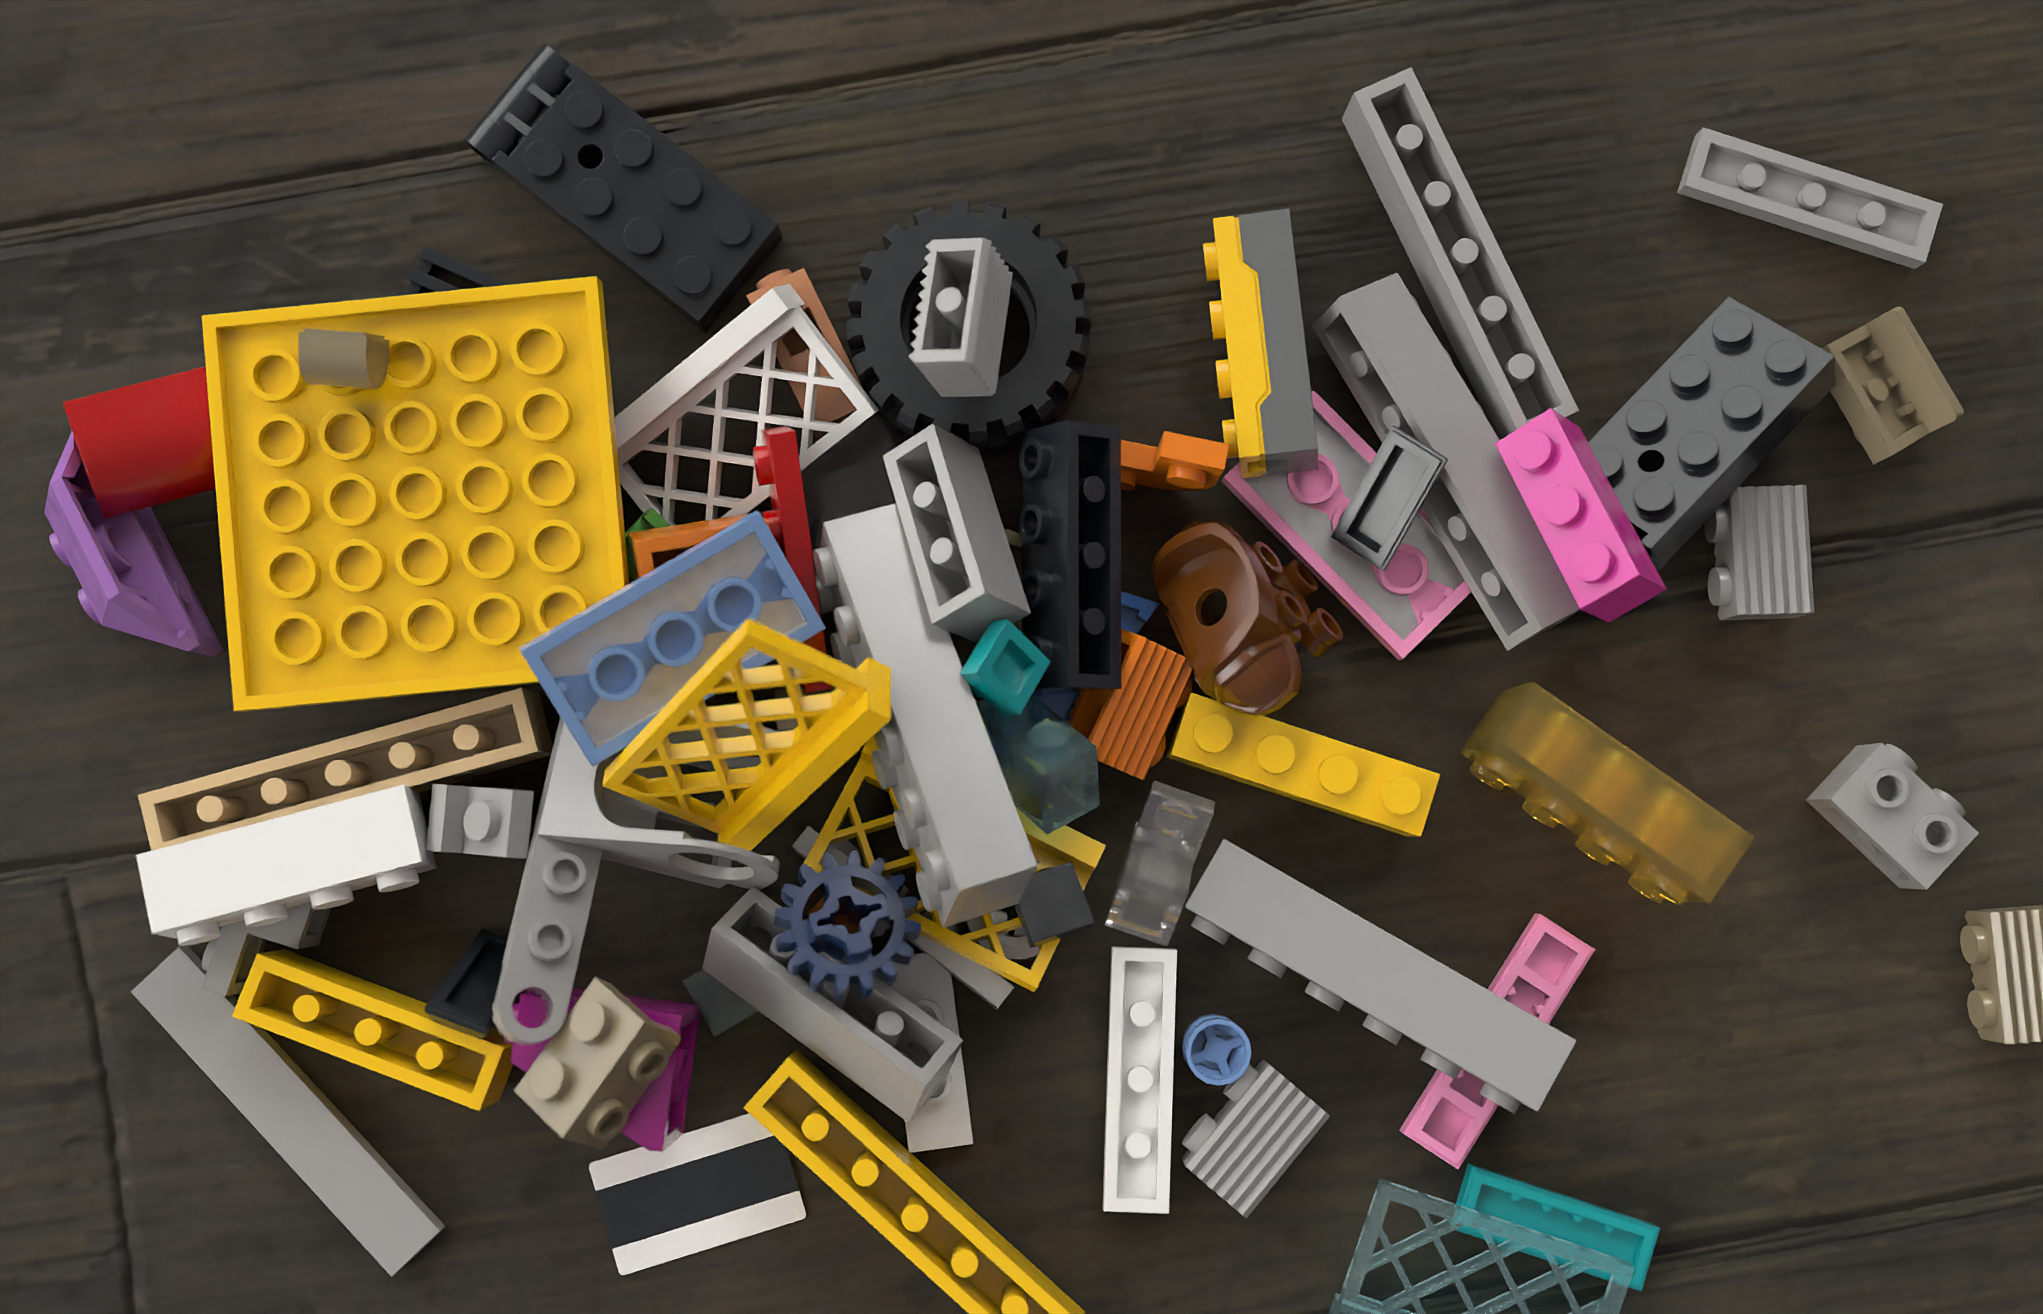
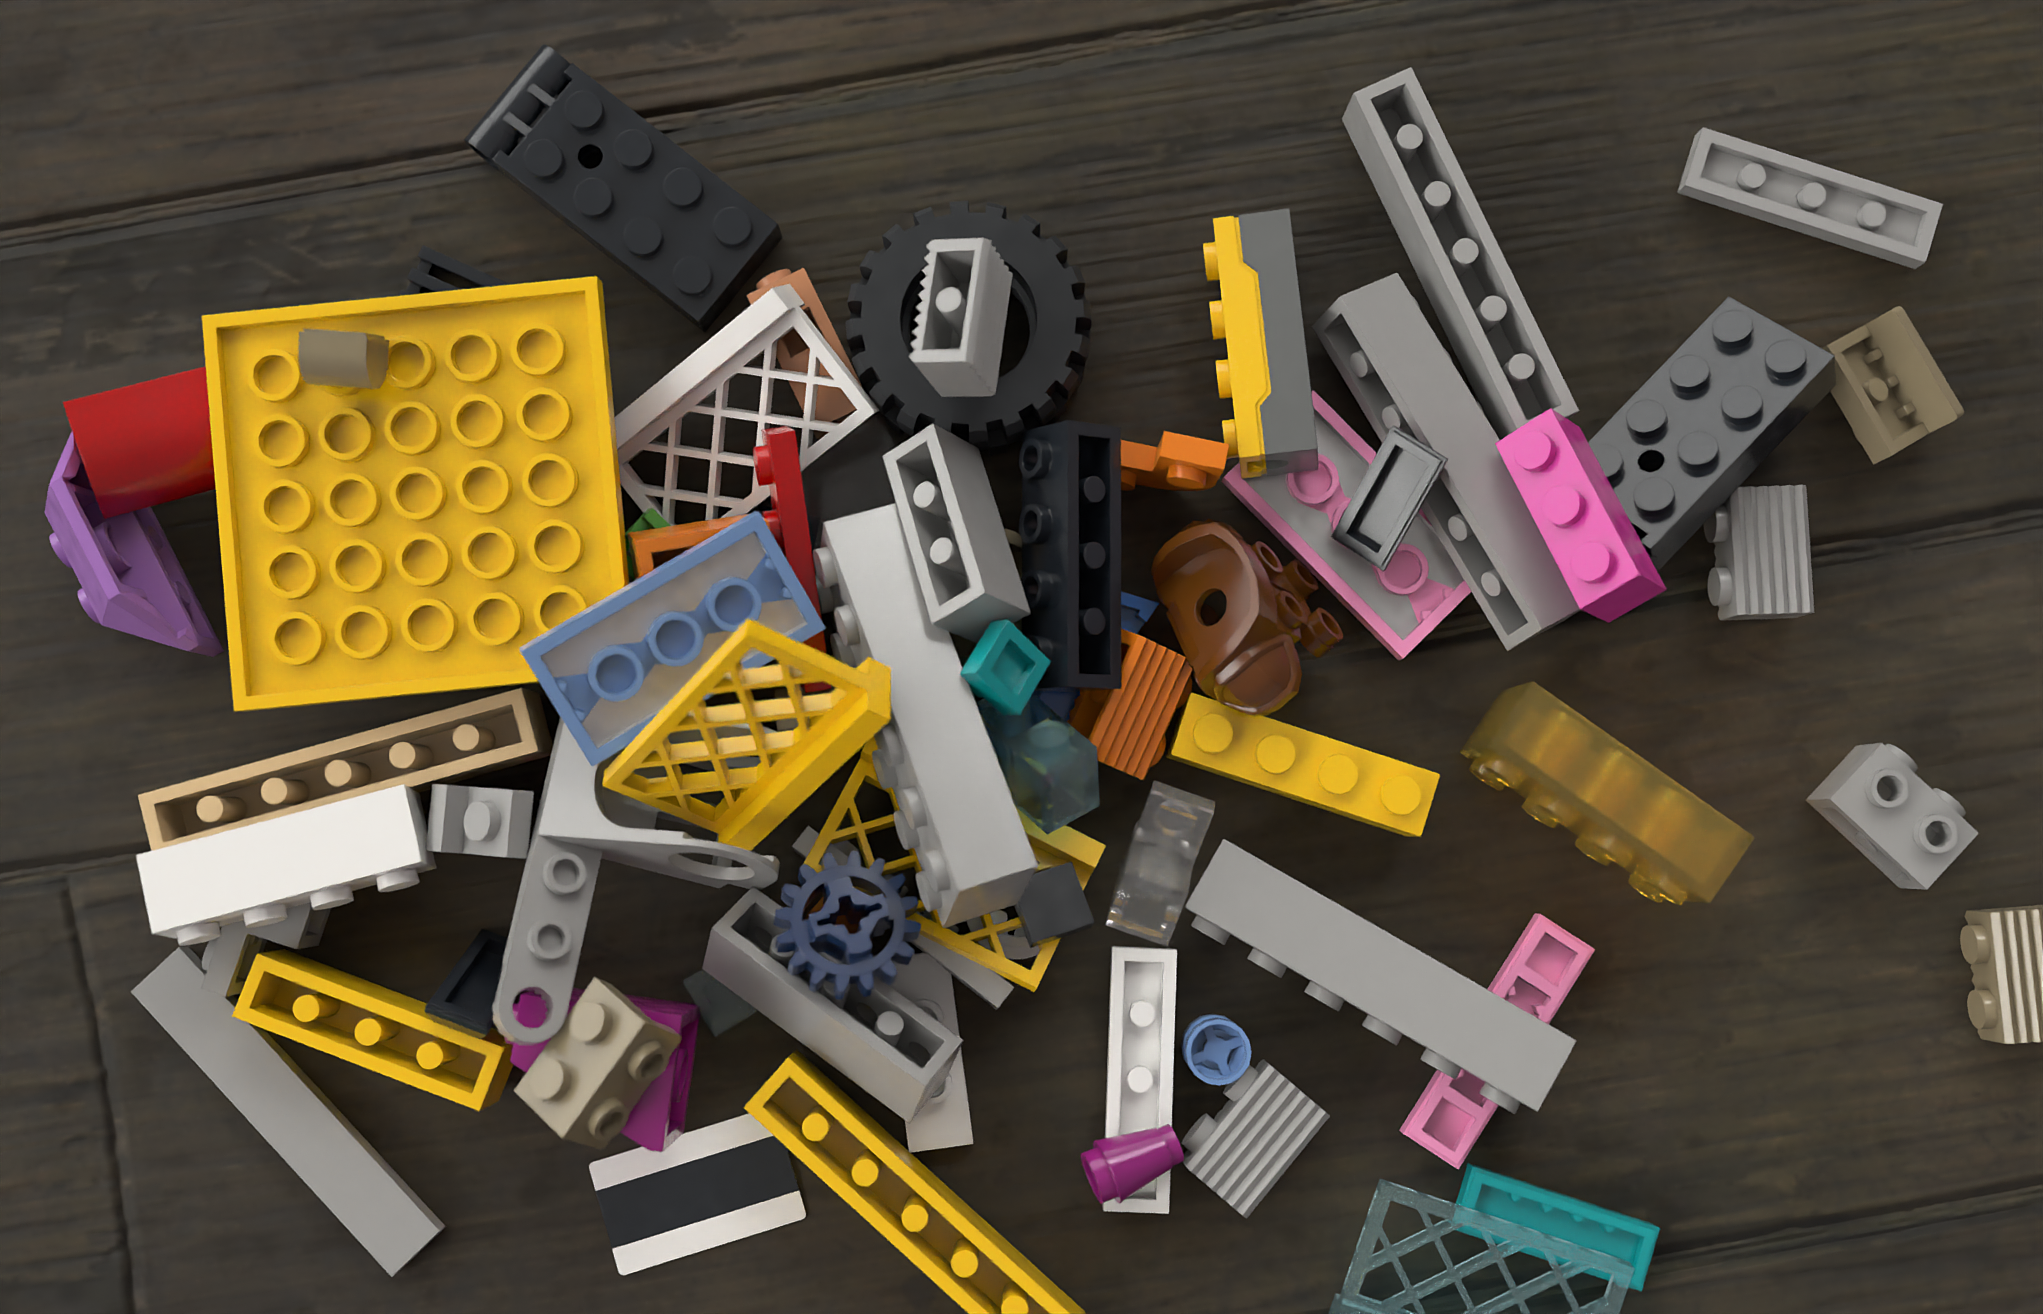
(1130, 1161): none -> magenta cone

